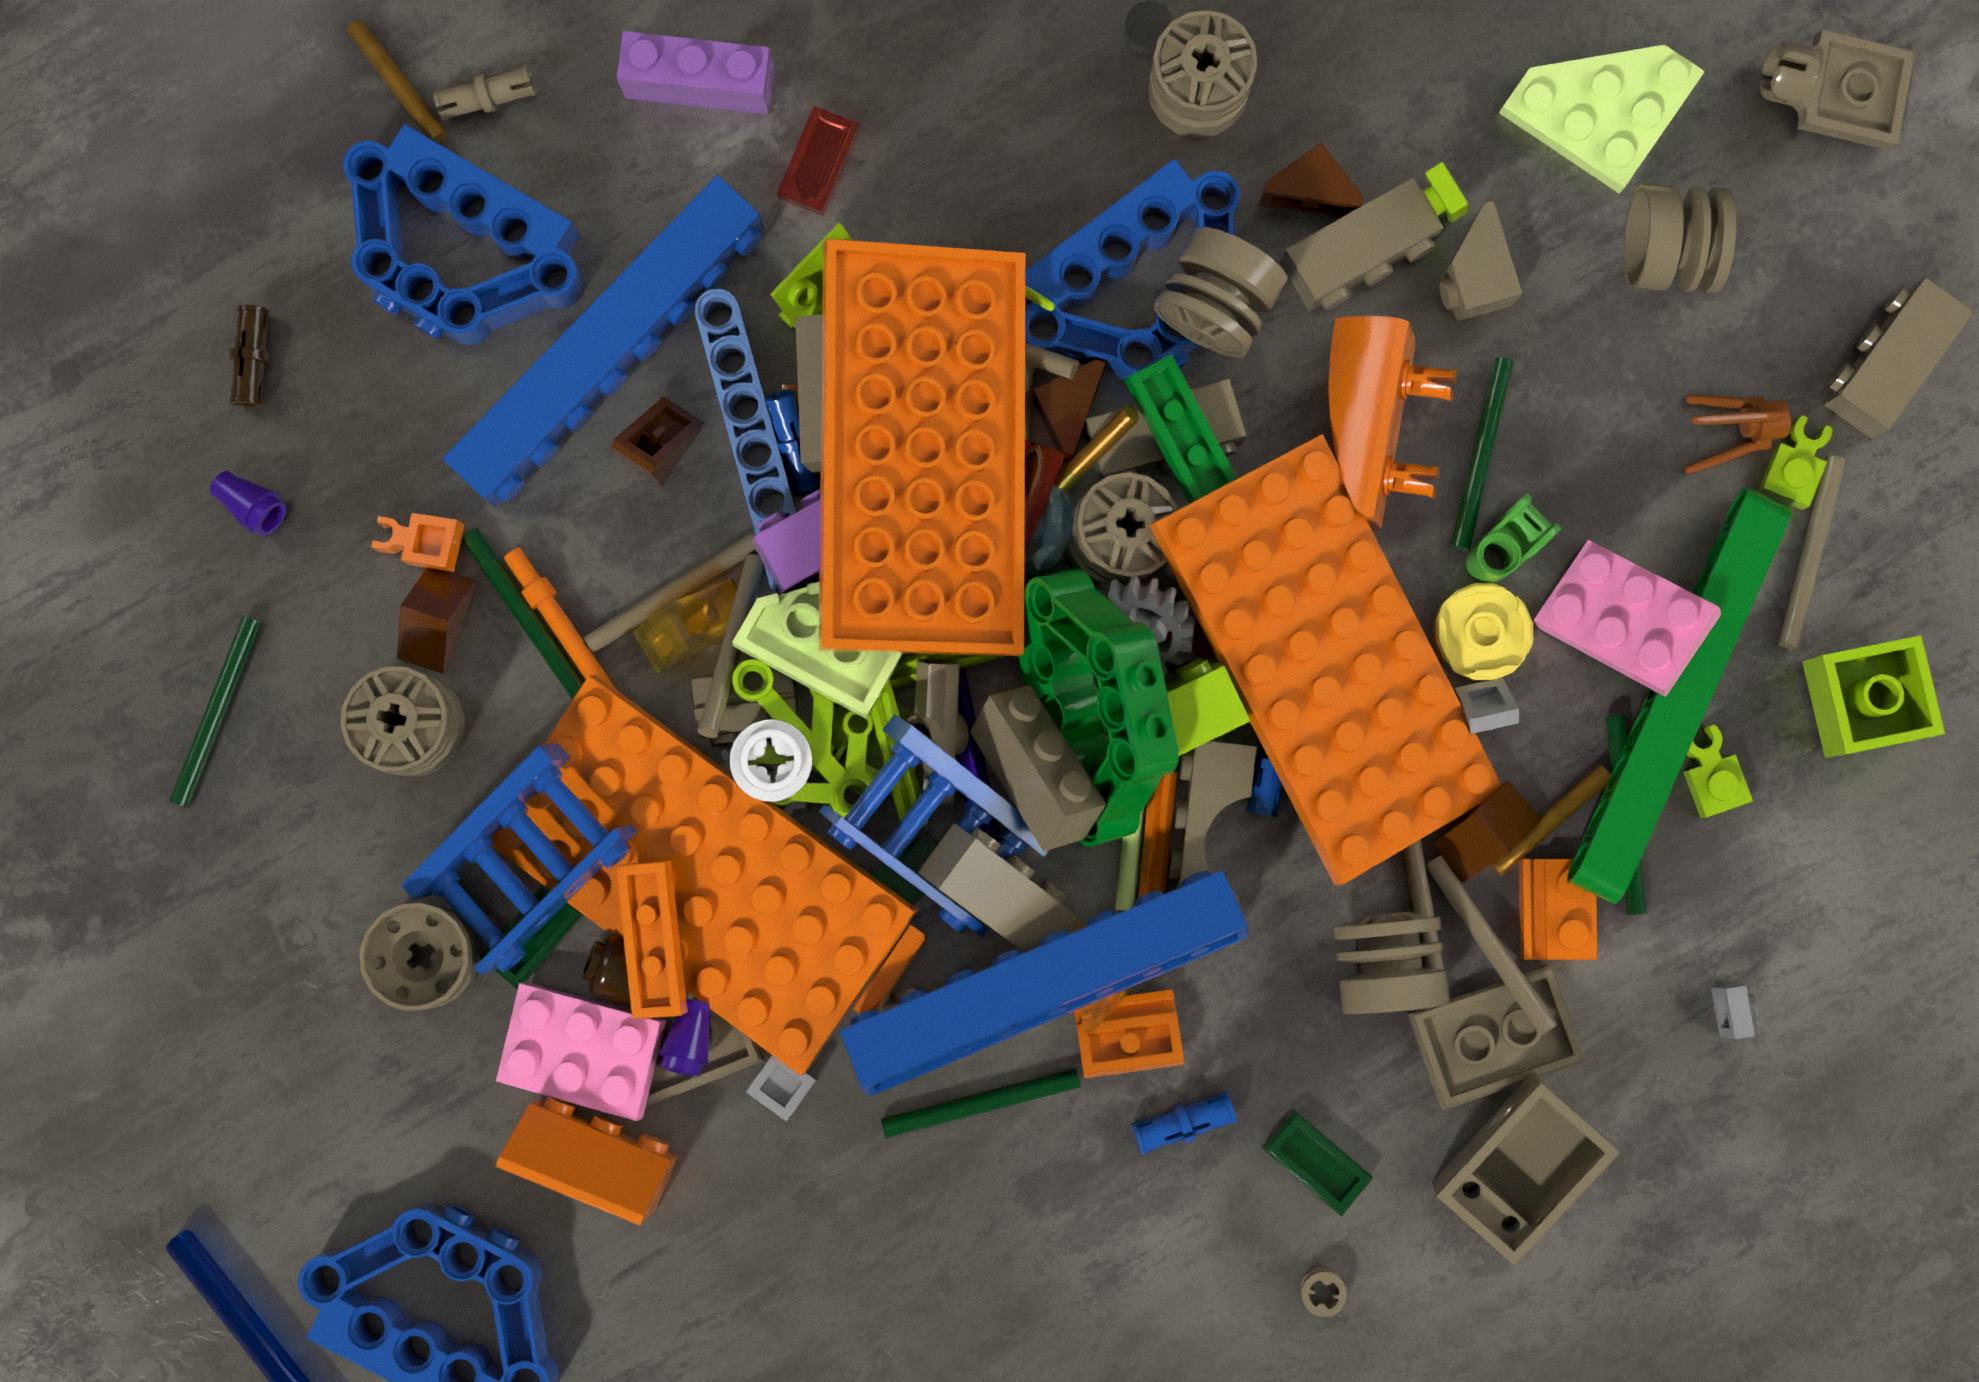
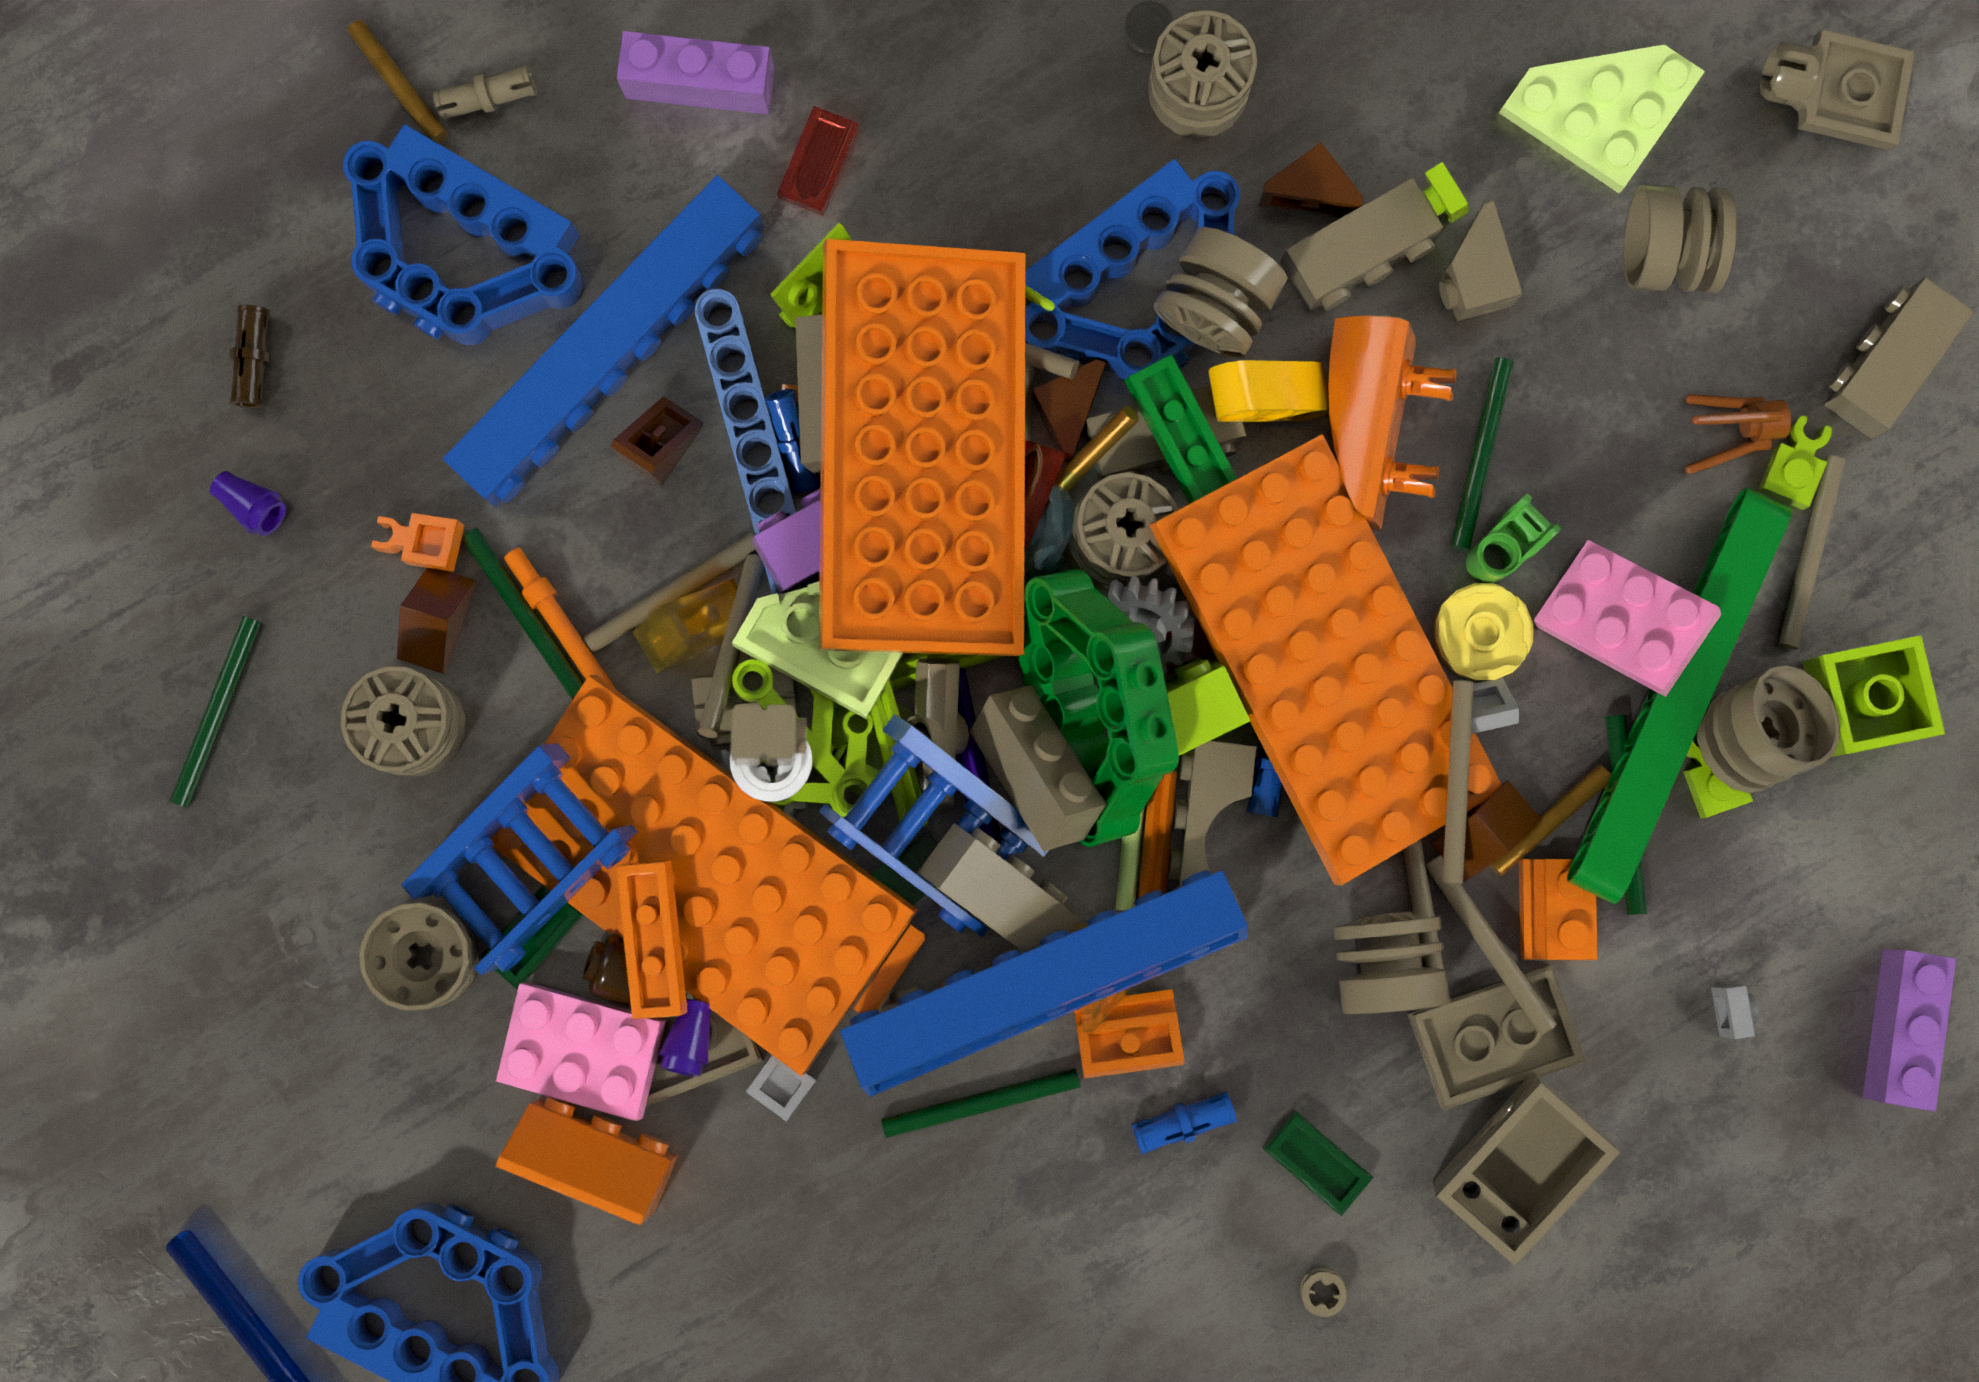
(766, 735): none -> dark tan brick
(1269, 391): none -> yellow beam
(1457, 782): none -> dark tan bar
(1768, 729): none -> dark tan wheel
(1909, 1029): none -> medium lavender brick

